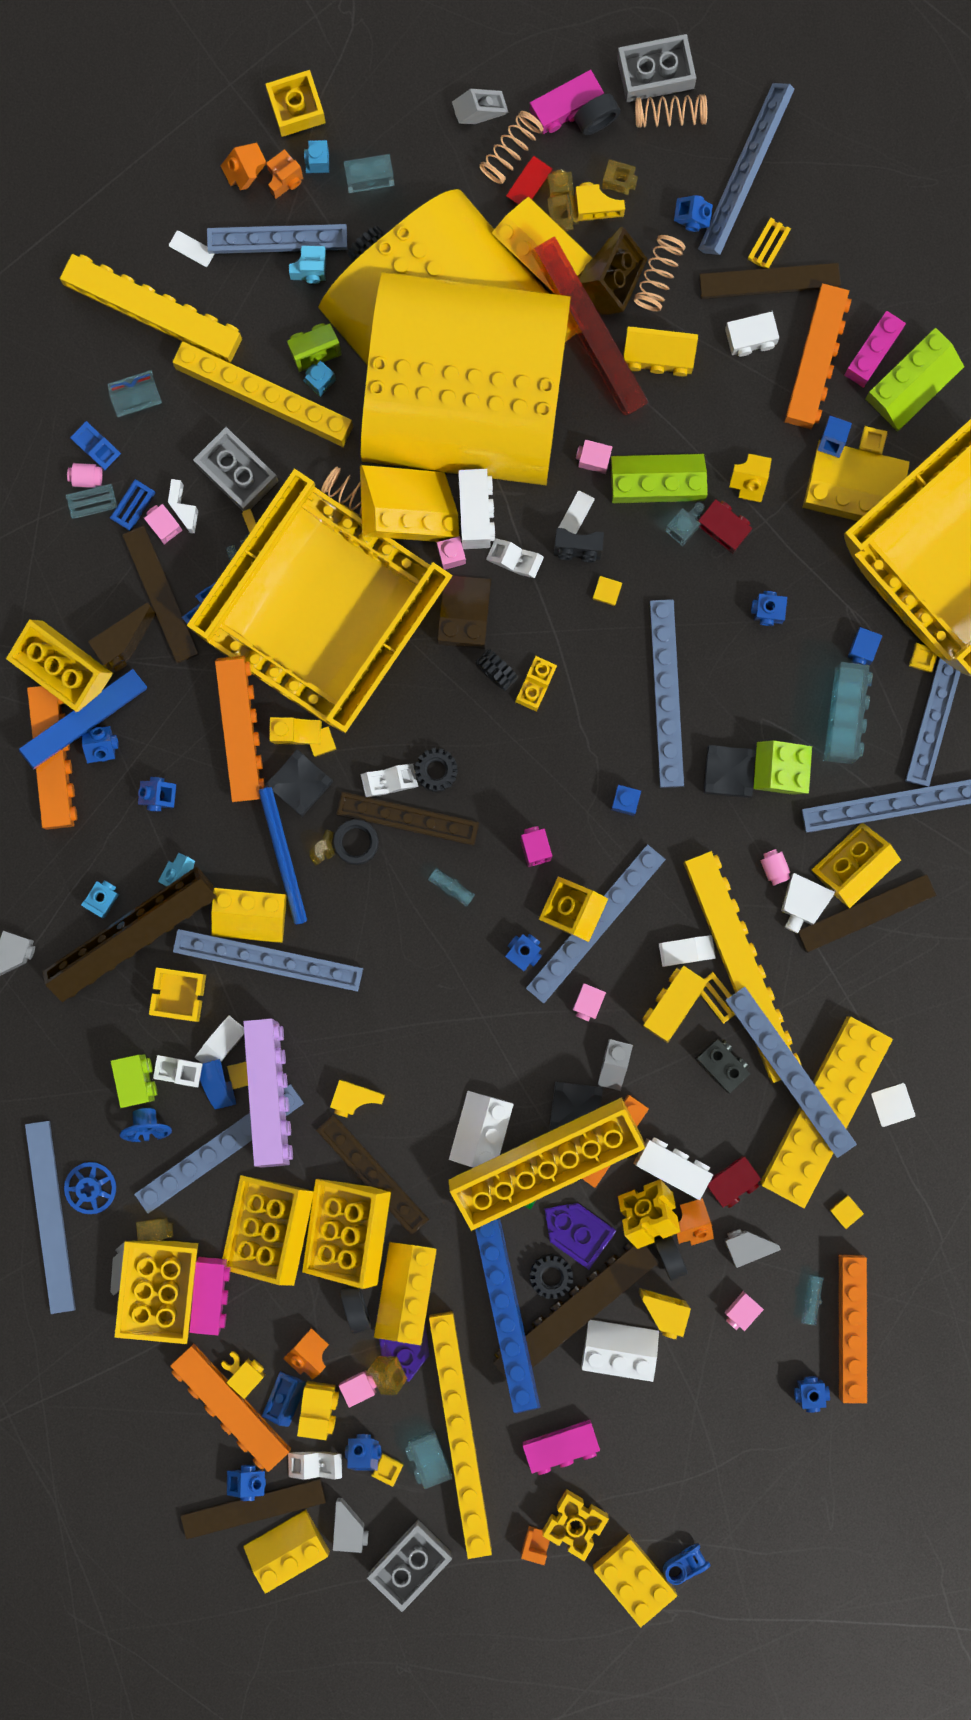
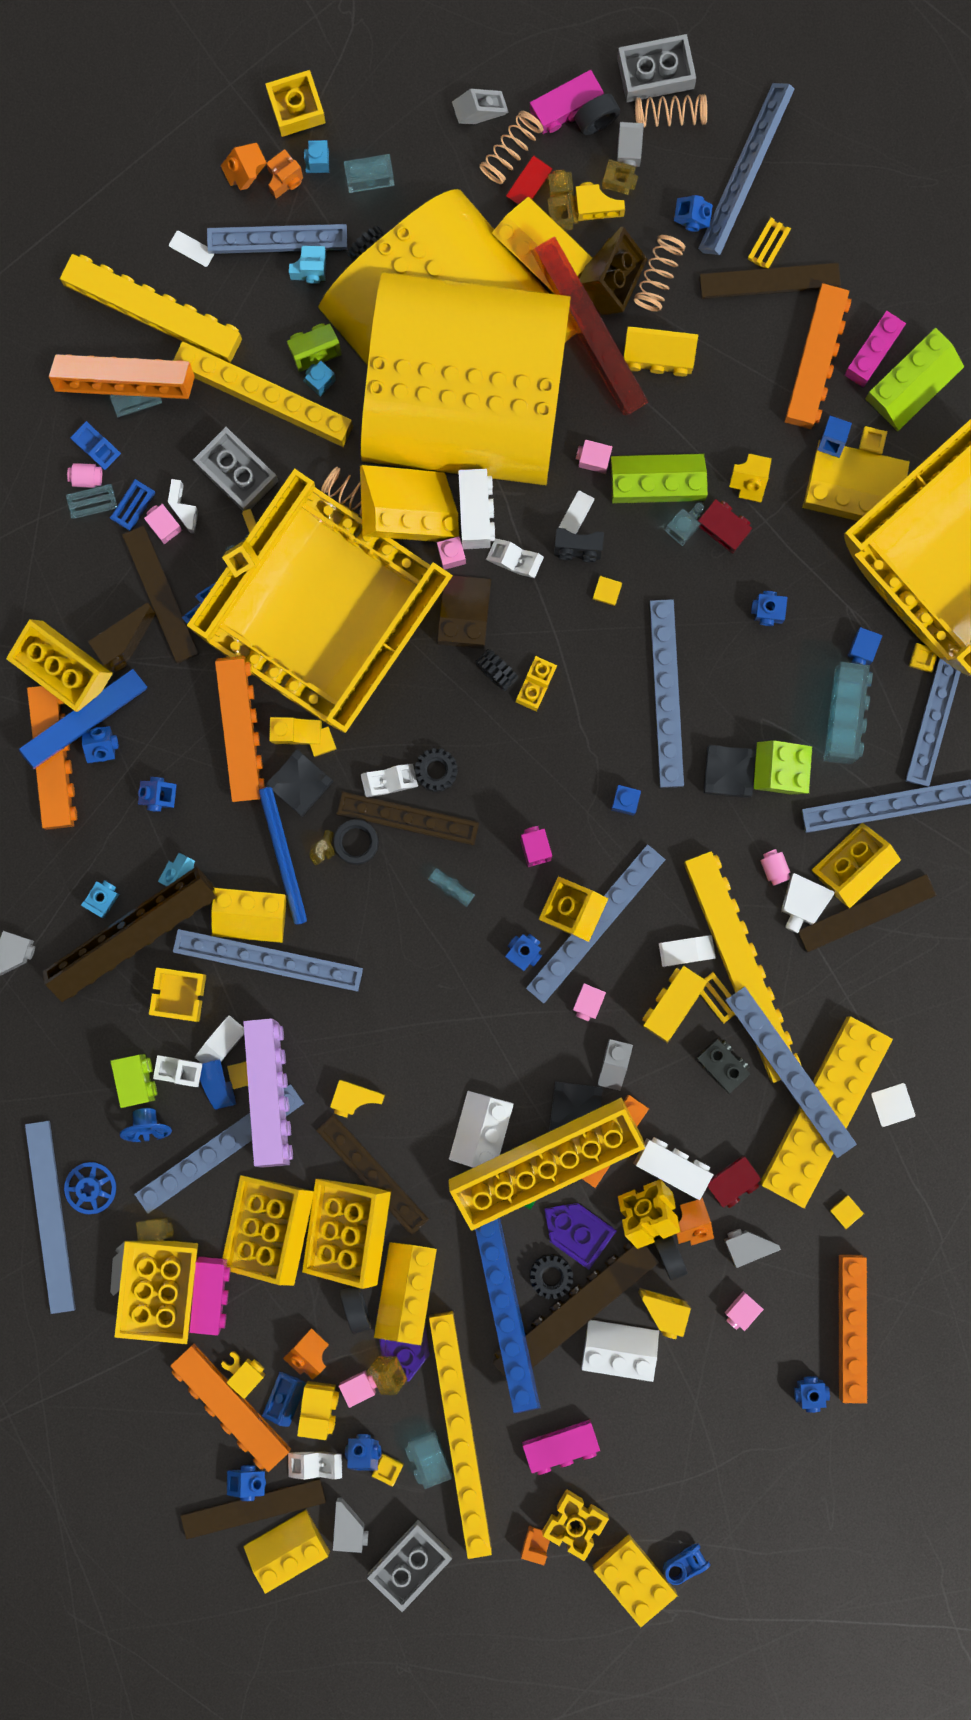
(122, 376): none -> brick
(240, 558): none -> yellow brick
(630, 143): none -> light grey slope
(752, 334): white brick -> none
(812, 1300): clear light blue pin -> none

